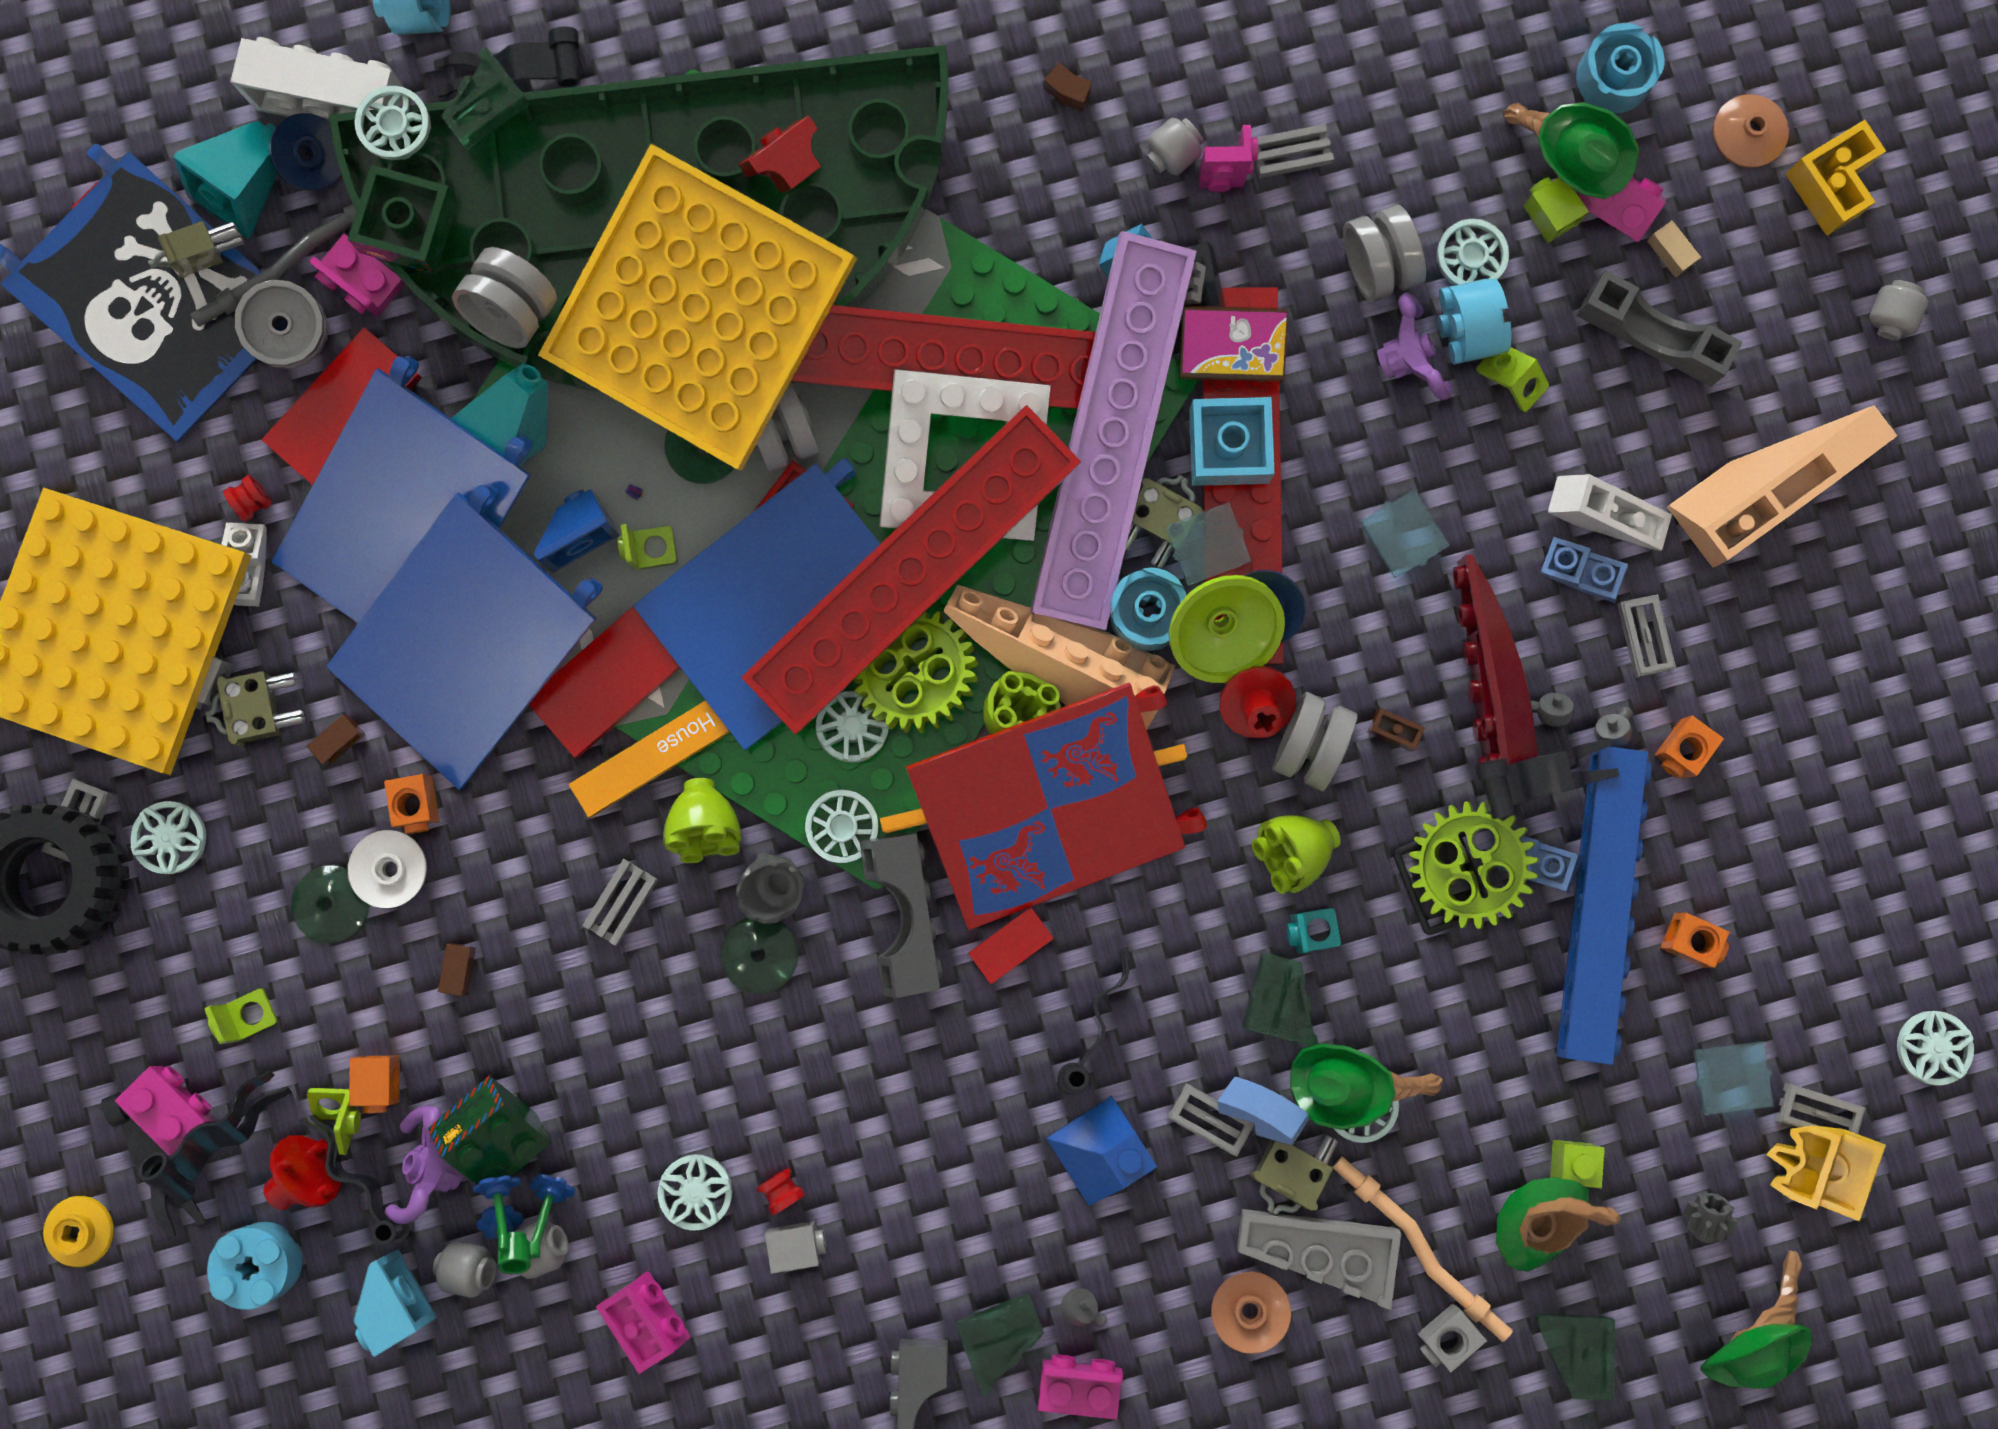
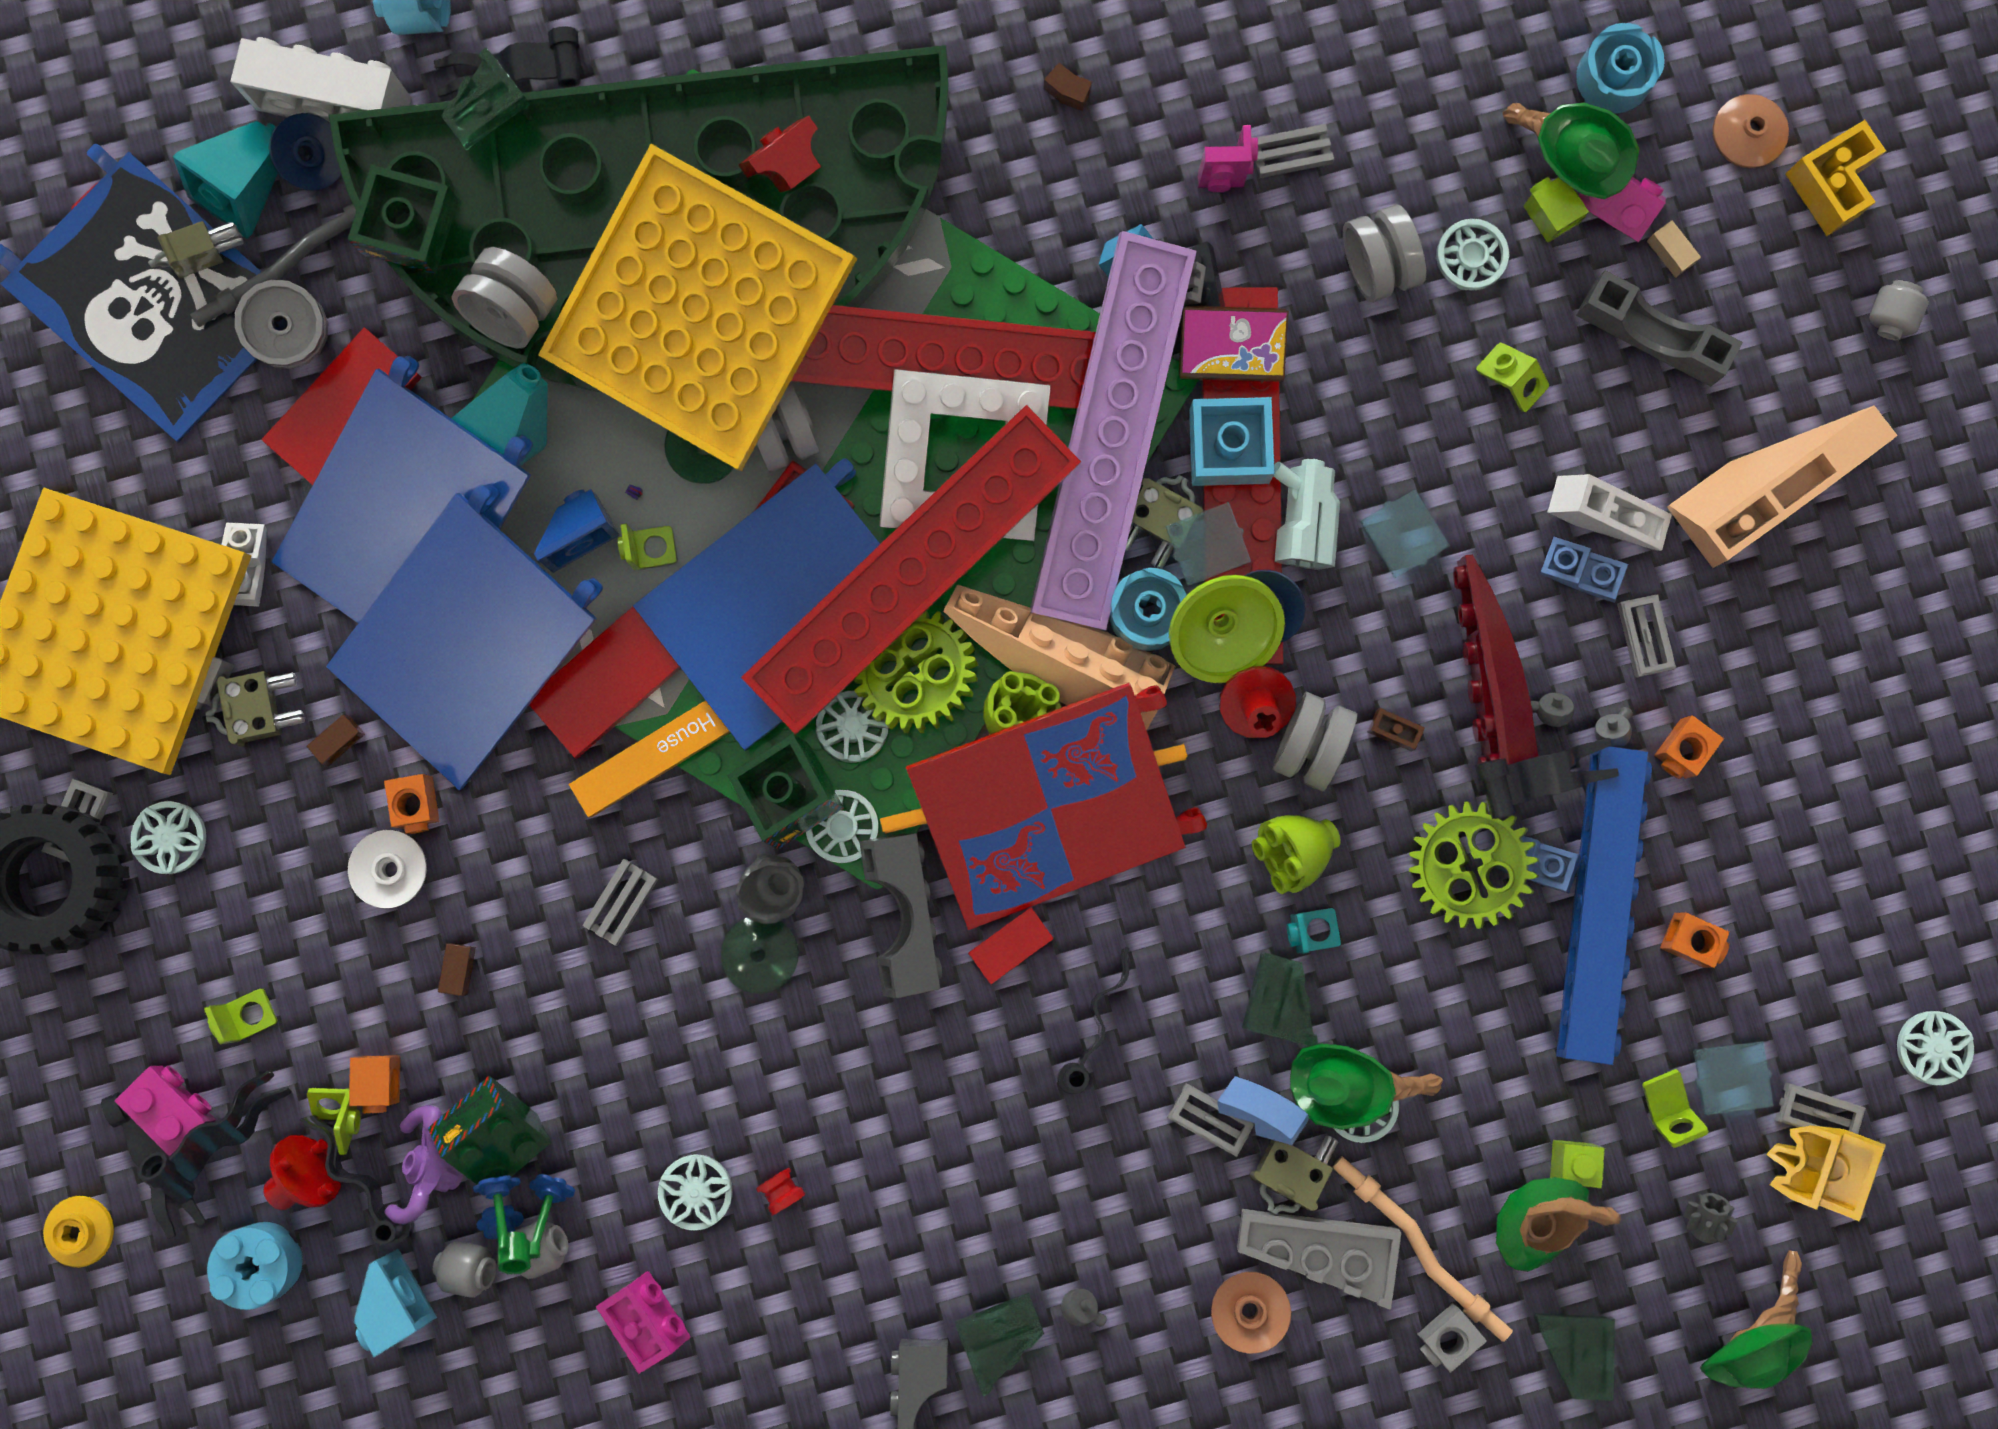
(247, 498): red wheel -> none
(347, 909): clear green dish -> none
(360, 276): dark pink bracket -> none
(392, 123): light aqua wheel -> none
(701, 823): lime piece -> none
(785, 791): none -> dark green brick
(795, 1246): light grey brick -> none
(1080, 1387): dark pink bracket -> none
(1101, 1151): blue slope -> none
(1174, 146): light grey head -> none
(1311, 516): none -> light aqua piece
(1412, 351): medium lavender piece -> none
(1412, 893): black piece -> none
(1474, 320): medium azure brick -> none
(1670, 1106): none -> lime bracket

